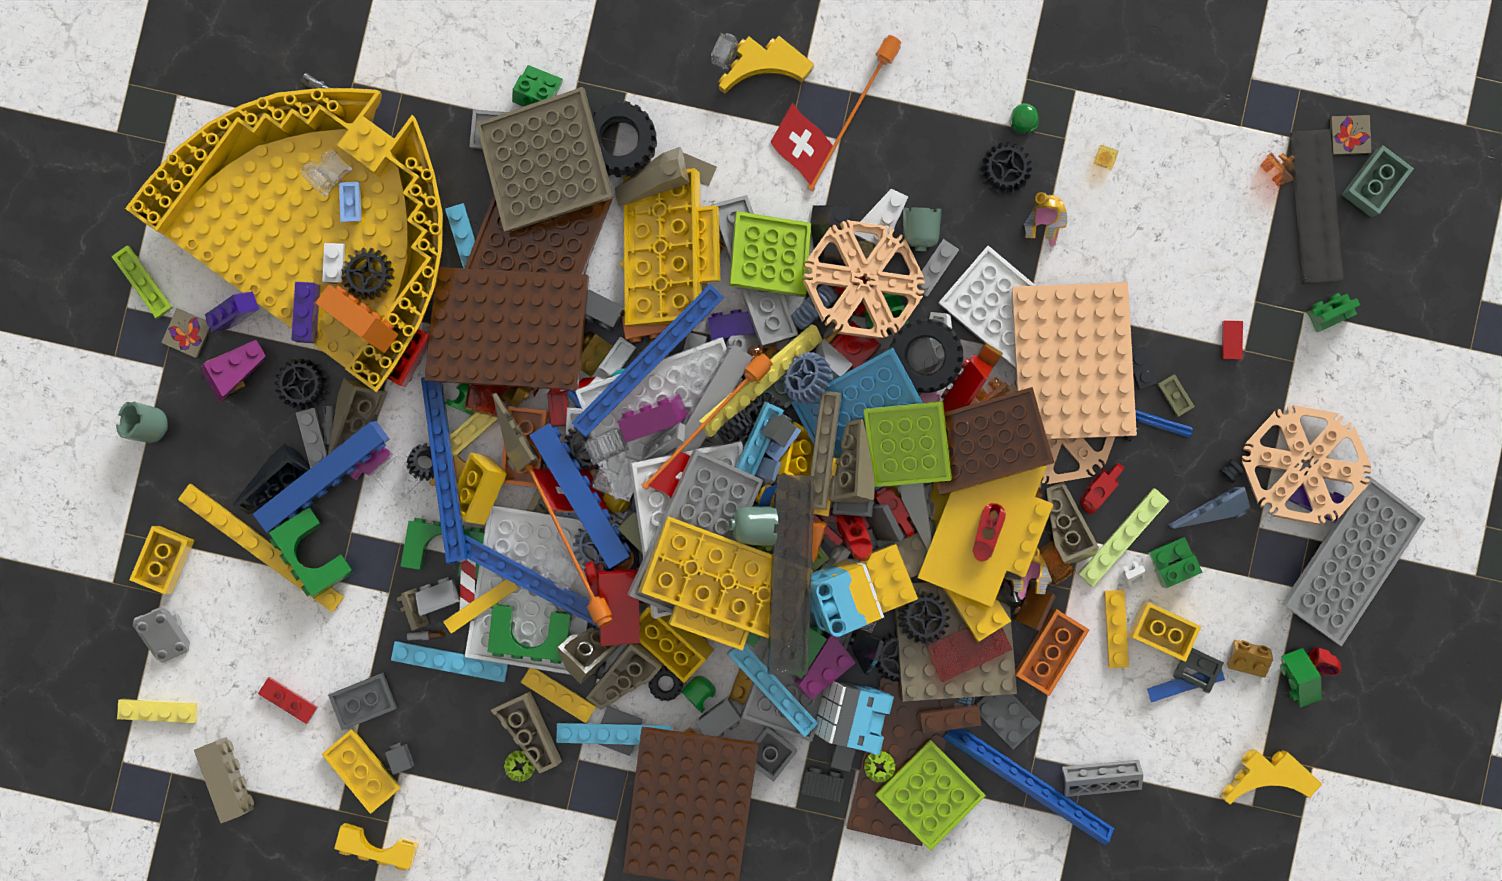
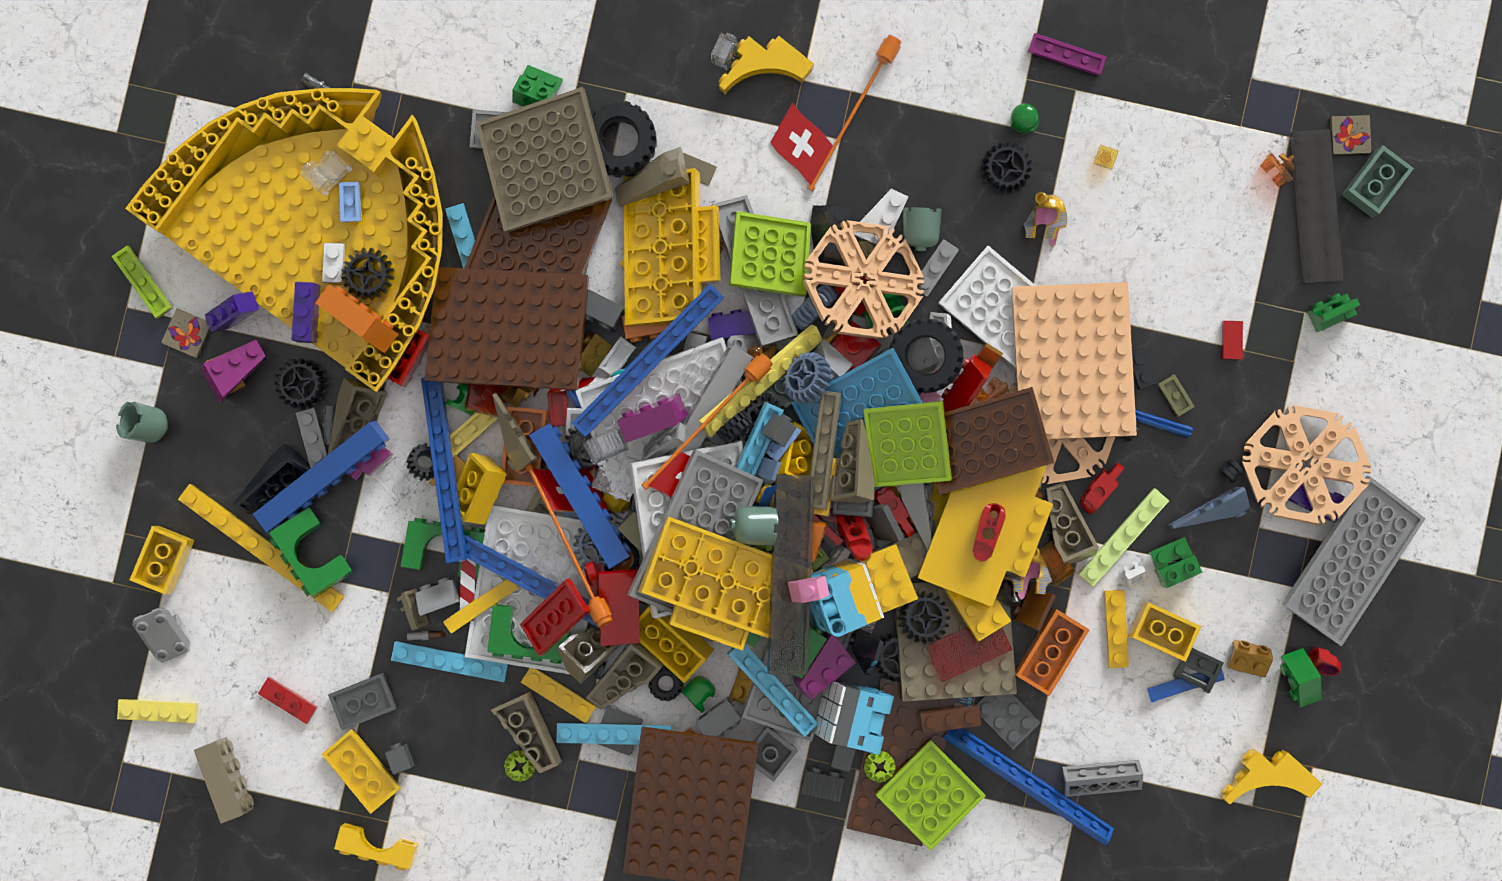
(554, 617): none -> red tile
(808, 589): none -> bright pink slope
(1066, 54): none -> magenta plate

